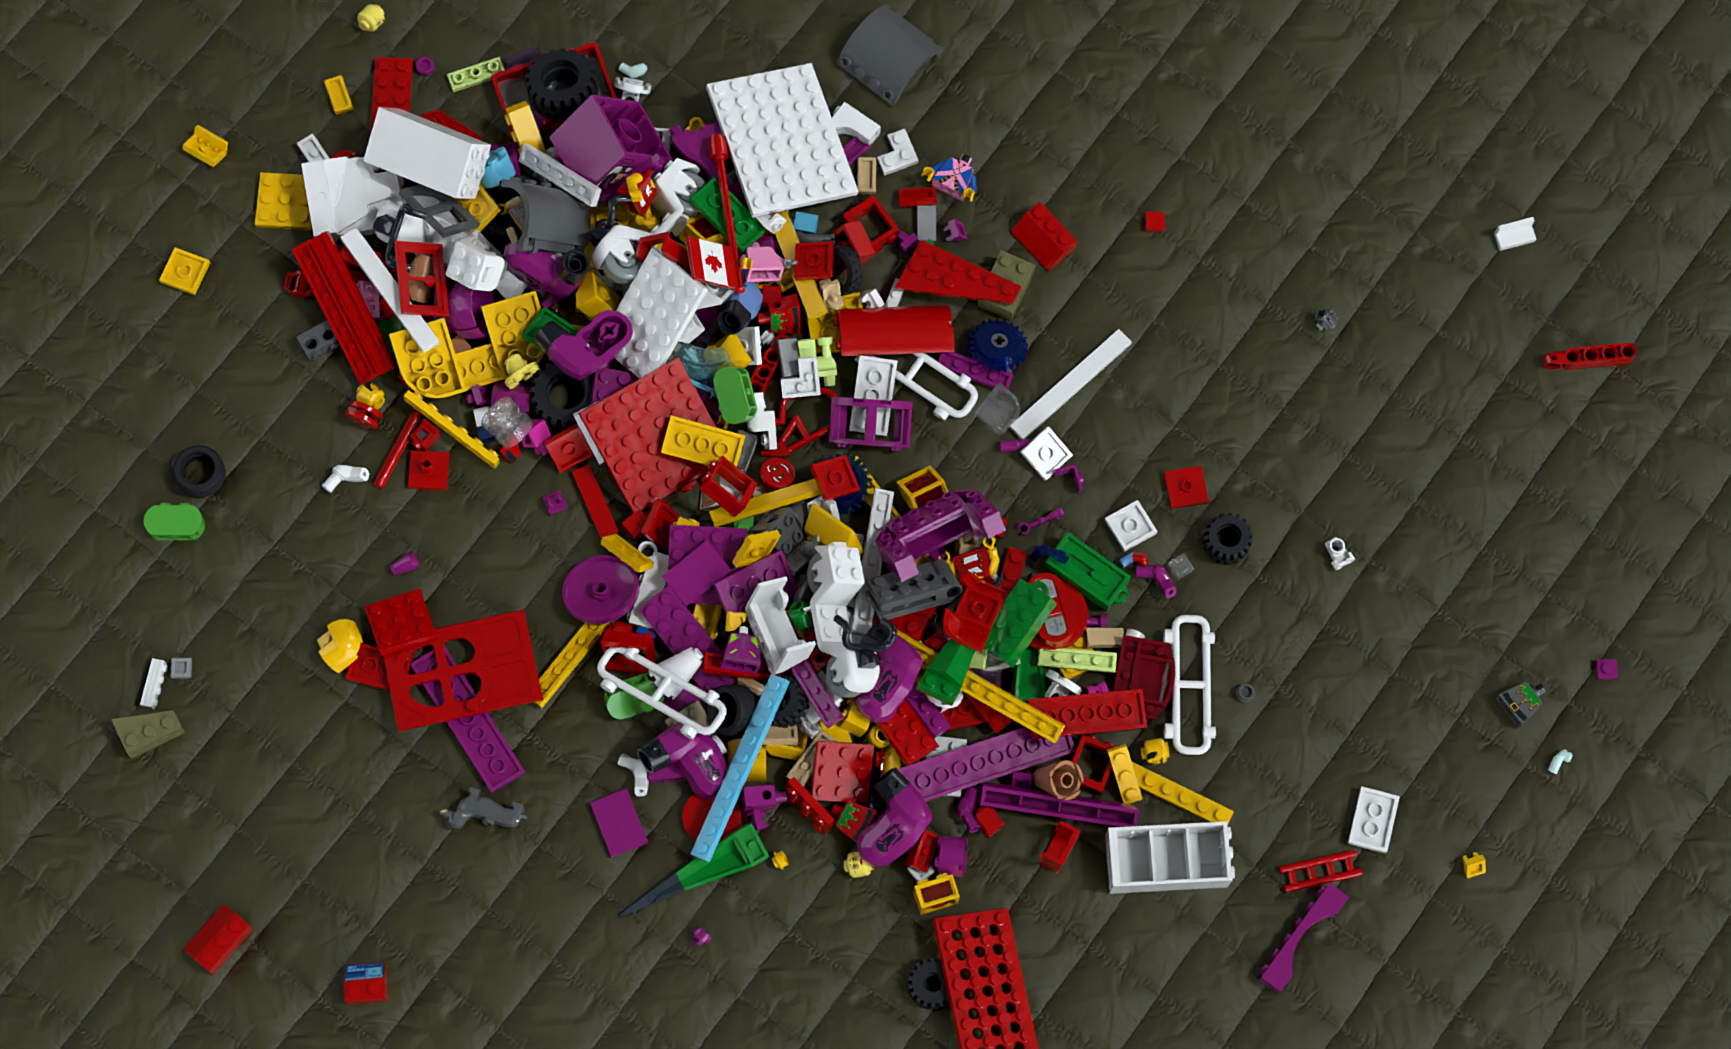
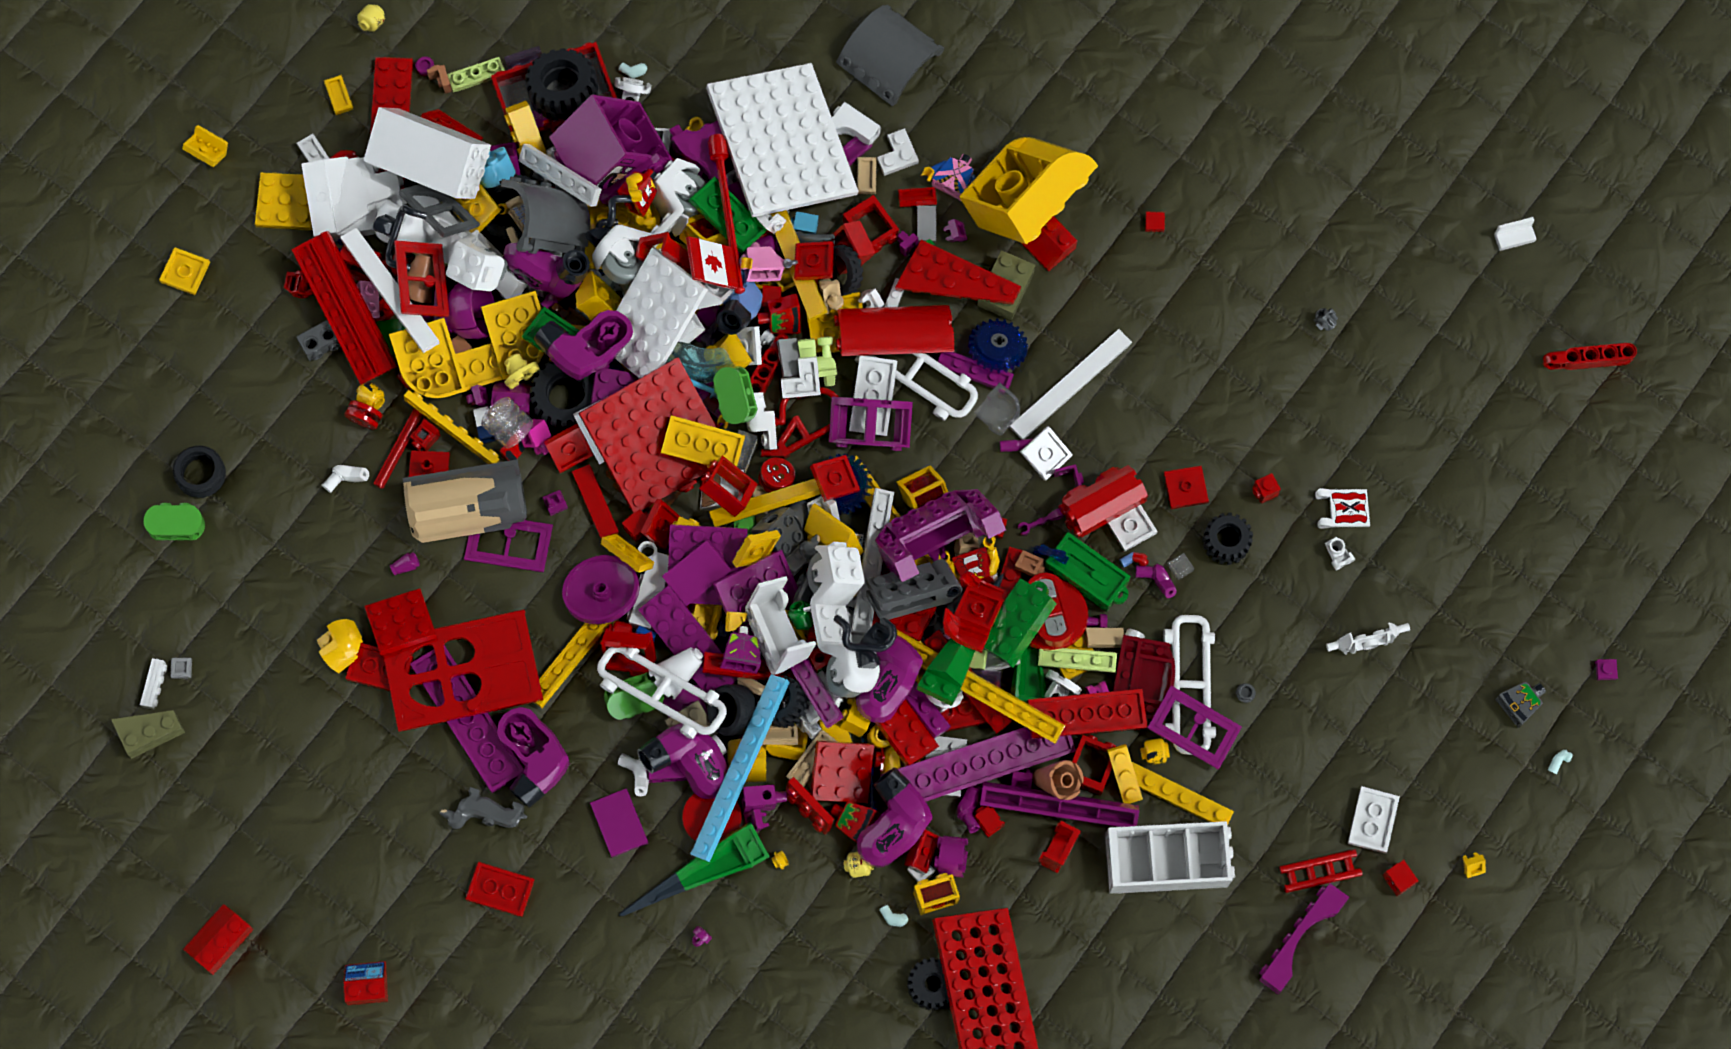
(440, 73): none -> nougat bracket
(465, 501): none -> piece
(500, 889): none -> red tile
(504, 560): none -> magenta door
(538, 751): none -> magenta piece
(893, 919): none -> light aqua arm
(1025, 187): none -> yellow brick
(1030, 564): none -> nougat bracket
(1108, 498): none -> red brick
(1202, 713): none -> magenta door
(1266, 488): none -> red brick
(1347, 508): none -> flag
(1380, 637): none -> white plate
(1400, 878): none -> red piece

